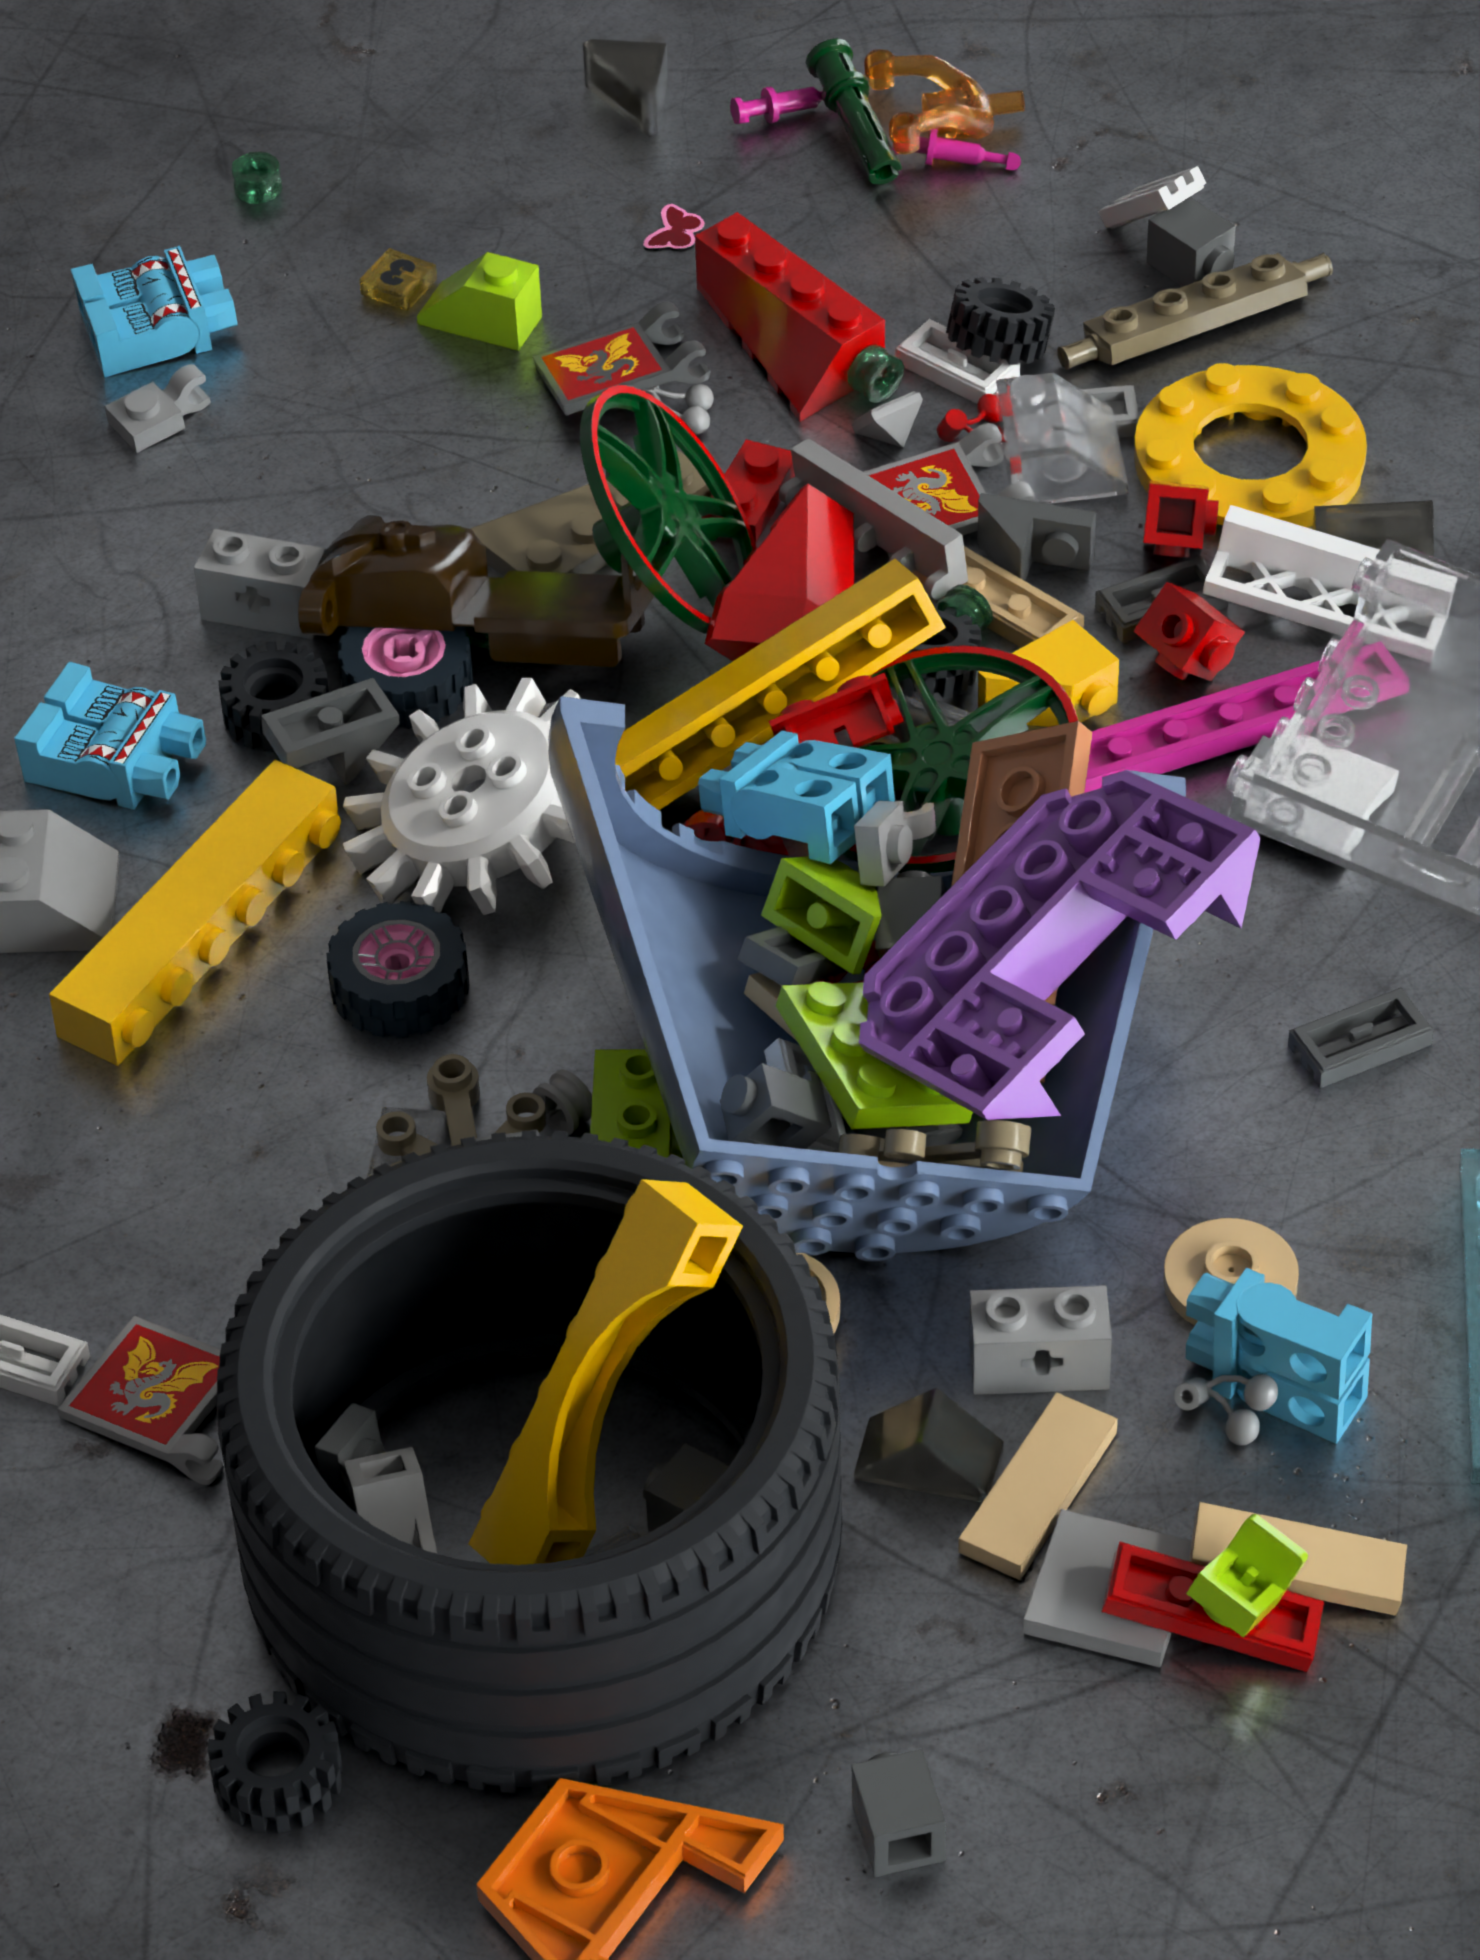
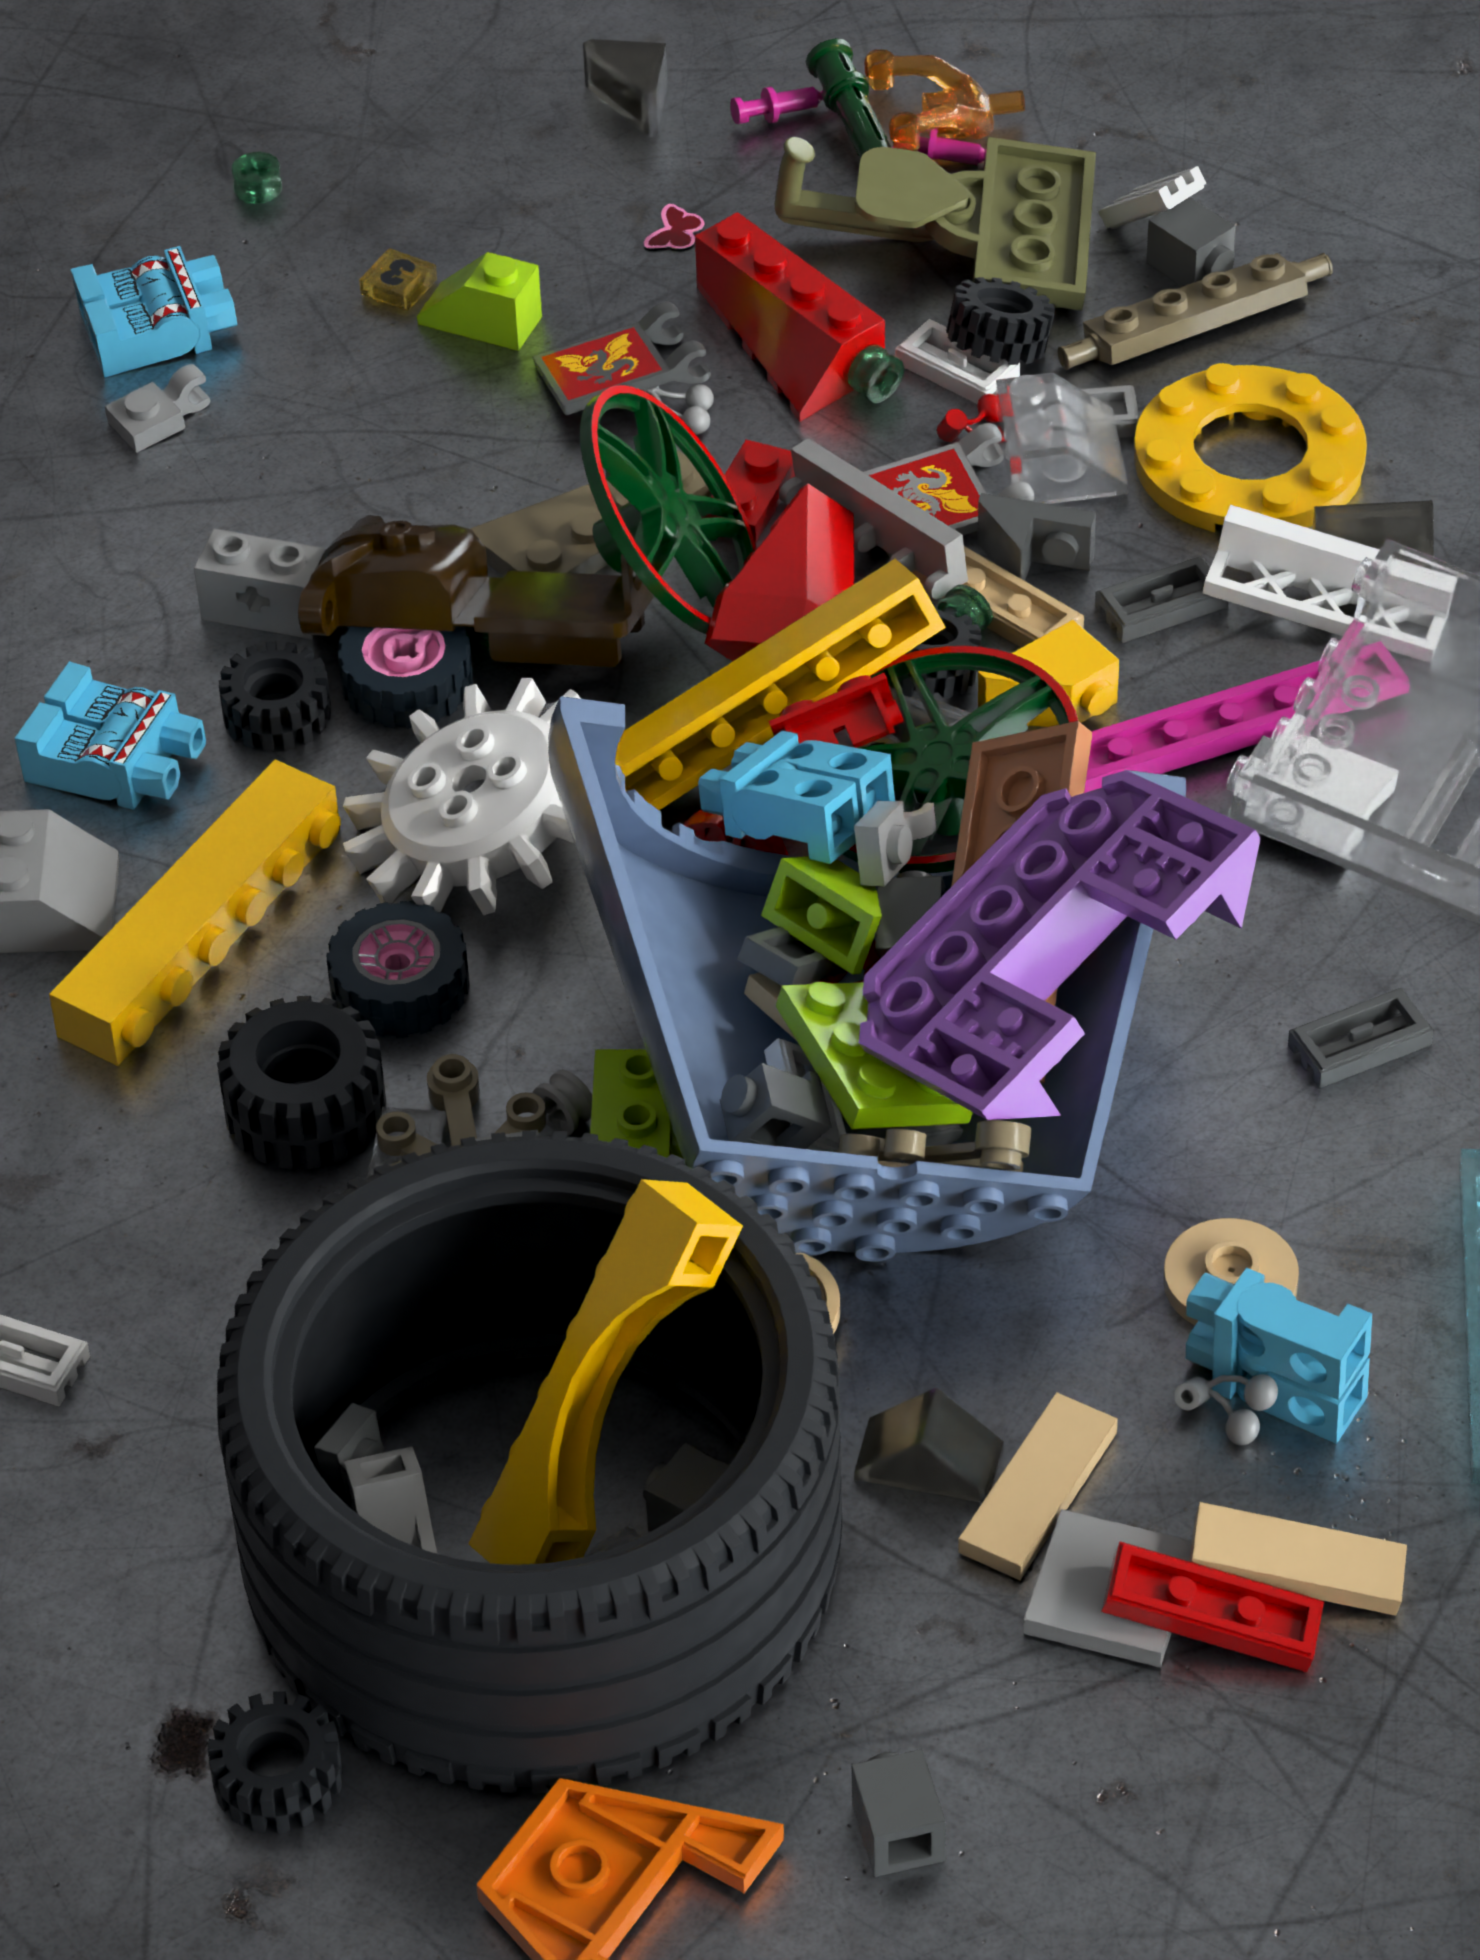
(153, 1396): flag -> none
(310, 1118): none -> black tyre
(333, 726): dark grey slope -> none
(891, 420): light grey slope -> none
(1017, 217): none -> olive plate
(1040, 1340): light grey brick -> none
(1178, 517): red brick -> none
(1188, 633): red brick -> none
(1248, 1576): lime bracket -> none

